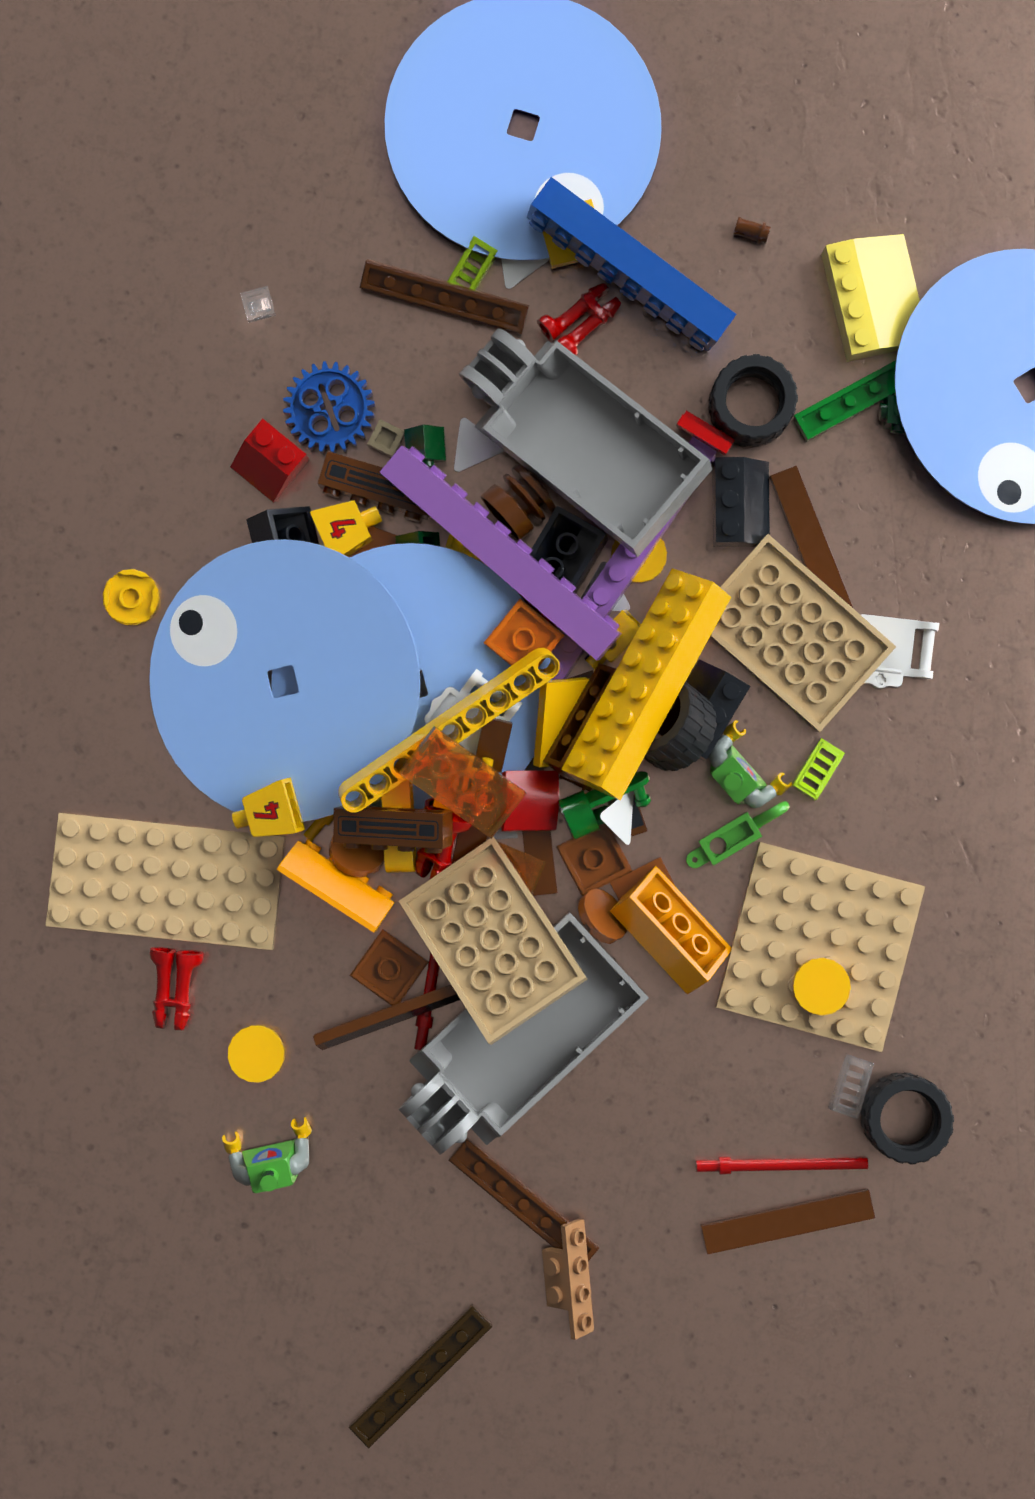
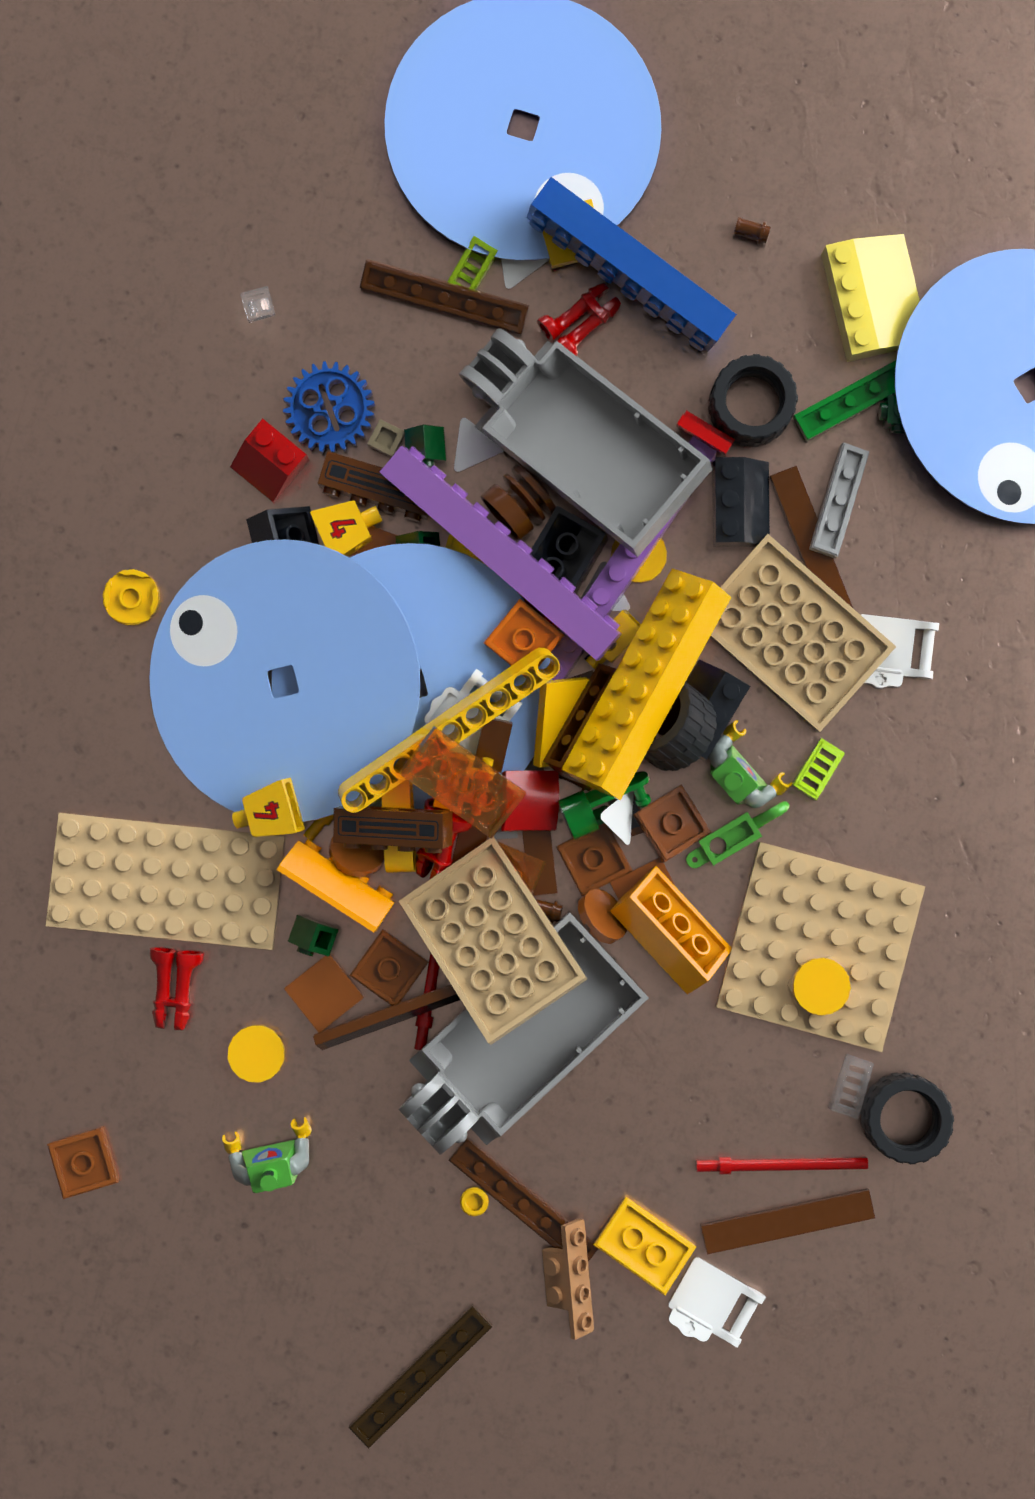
(83, 1162): none -> dark orange tile
(312, 936): none -> dark green brick
(324, 992): none -> dark orange tile
(474, 1201): none -> yellow tile
(551, 910): none -> reddish brown pin
(644, 1246): none -> yellow tile
(672, 823): none -> dark orange tile
(707, 1299): none -> white piece
(839, 500): none -> light grey tile

